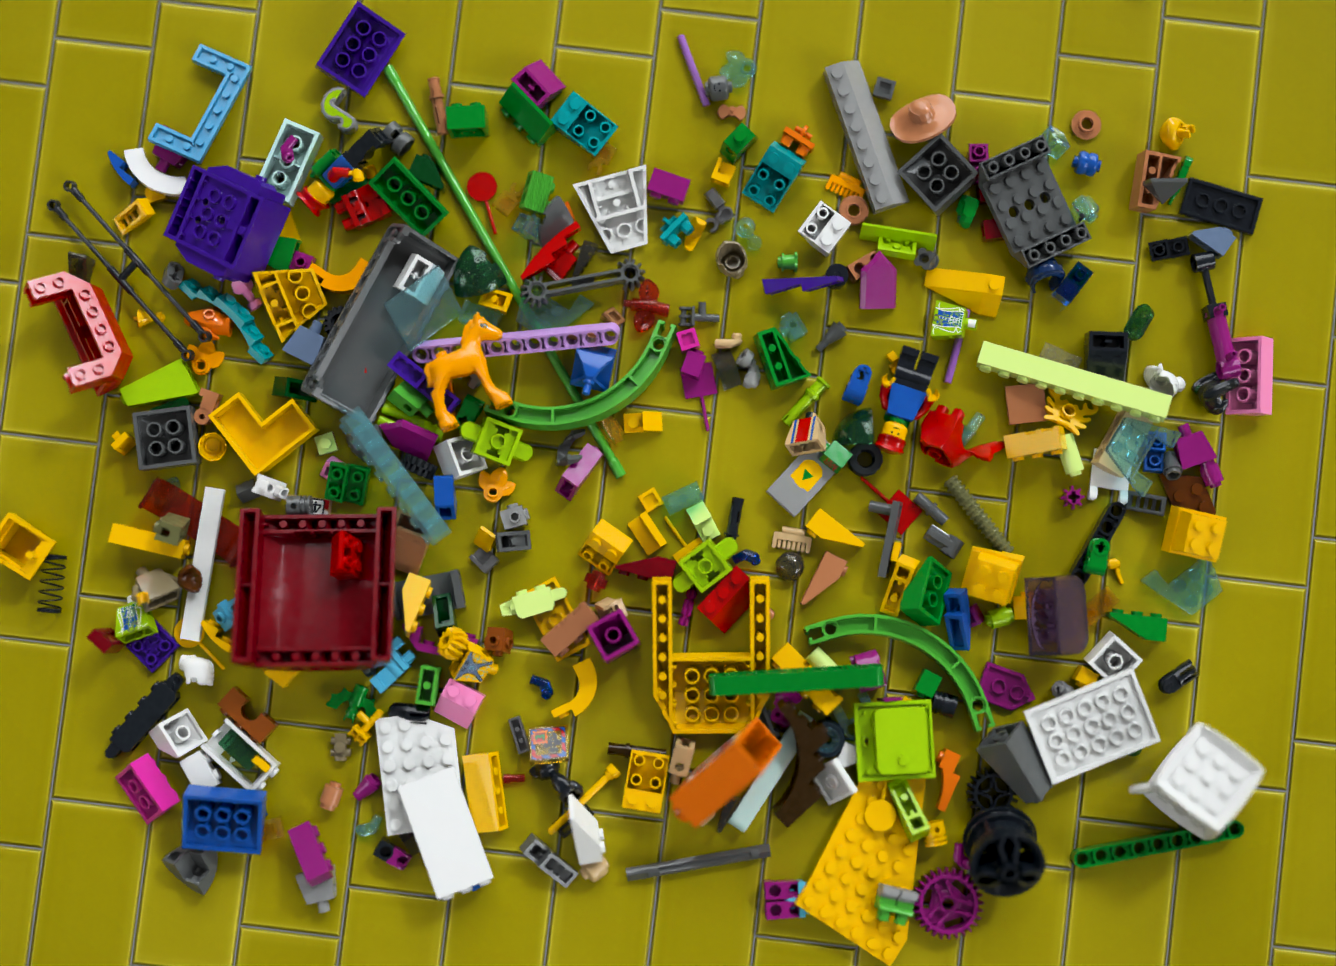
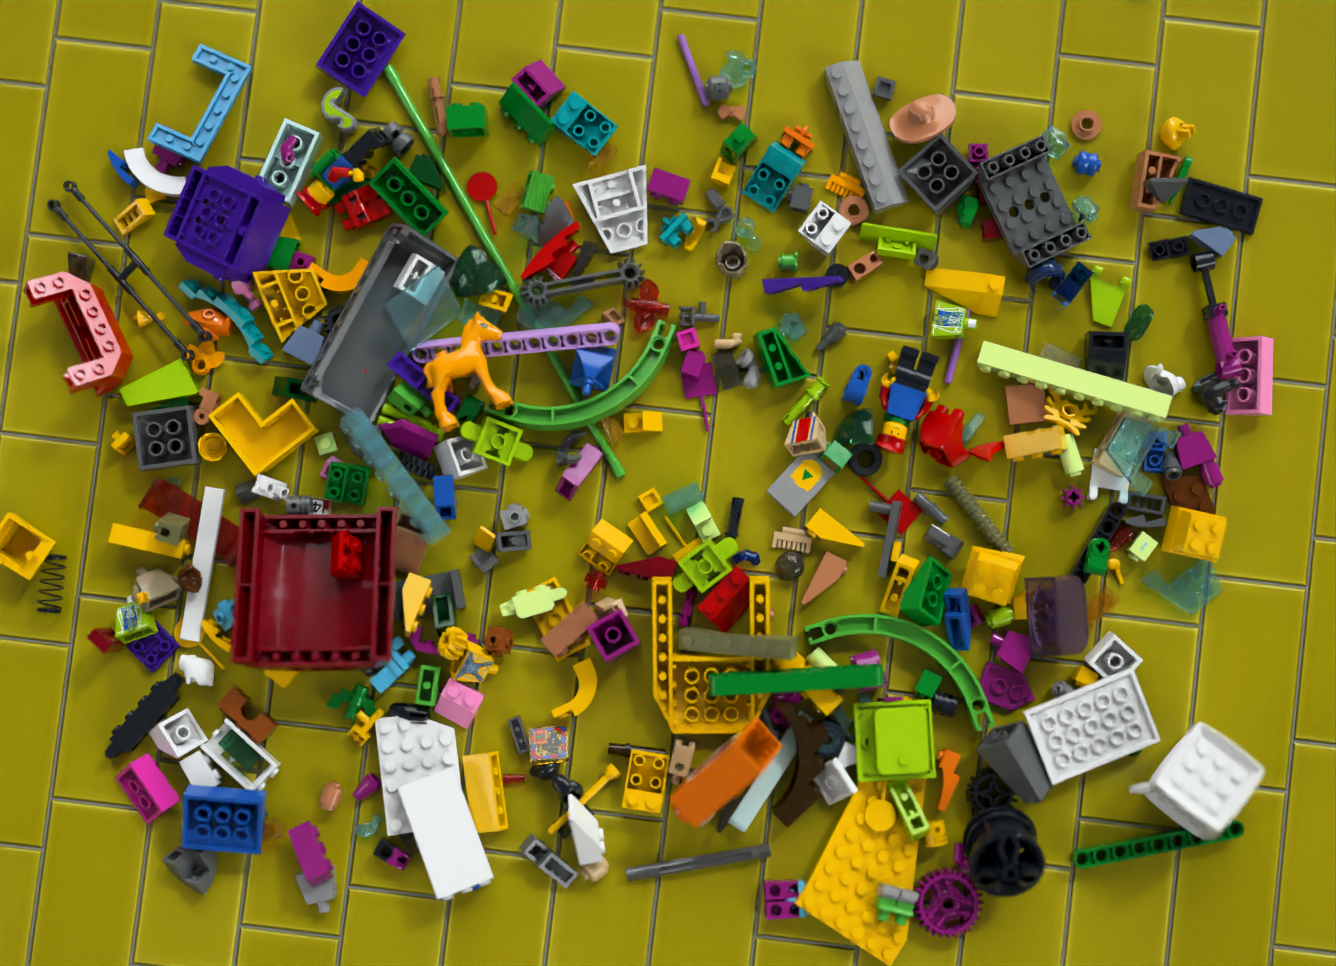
(173, 275): dark grey beam -> none
(261, 763): yellow tile -> none
(340, 744): dark tan piece -> none
(495, 481): light orange plate -> none
(544, 685): clear blue arm -> none
(738, 644): none -> olive arch
(800, 198): none -> dark grey brick
(878, 284): magenta tile -> none
(1012, 649): none -> magenta torso
(1106, 297): none -> lime flag
(1121, 537): none -> clear red cone
(1140, 522): none -> dark grey slope
(1141, 547): none -> yellowish green brick
(1144, 627): green slope -> none
(1177, 677): black arm -> none

